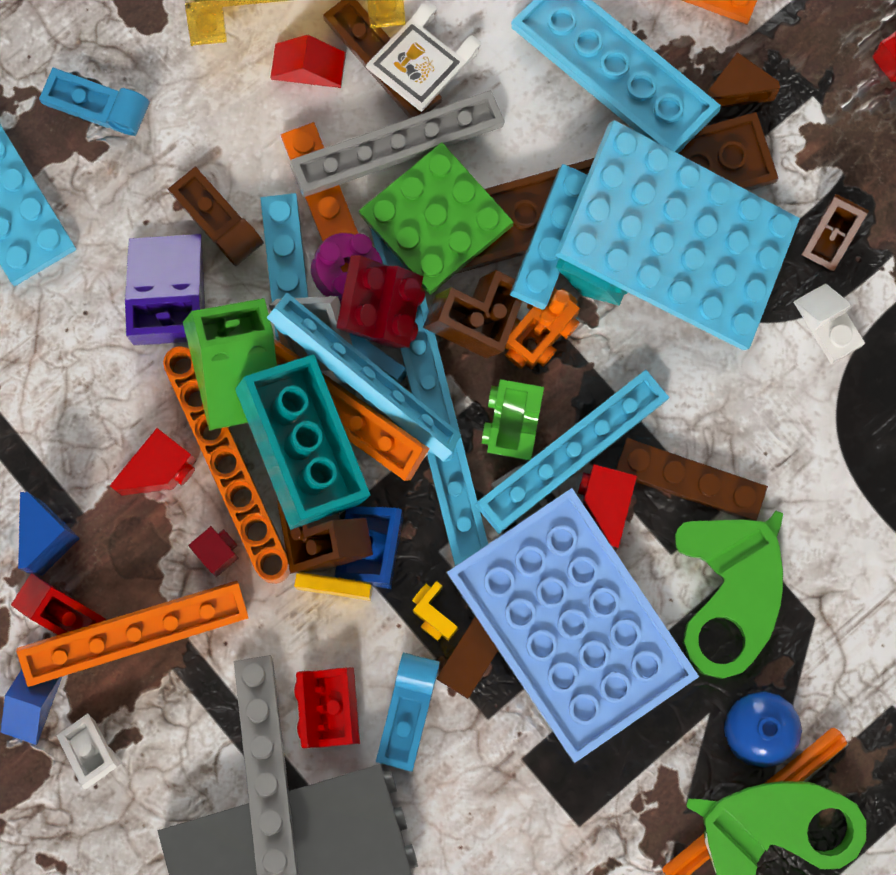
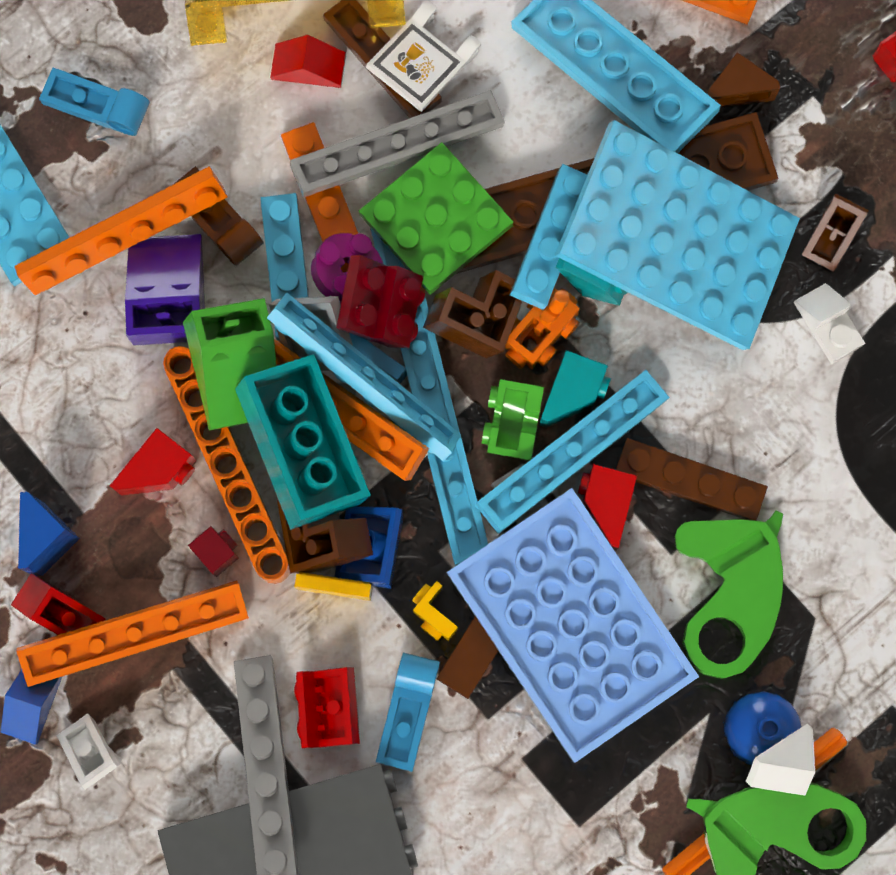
(121, 231): none -> orange plate
(575, 388): none -> teal slope
(786, 765): none -> white slope

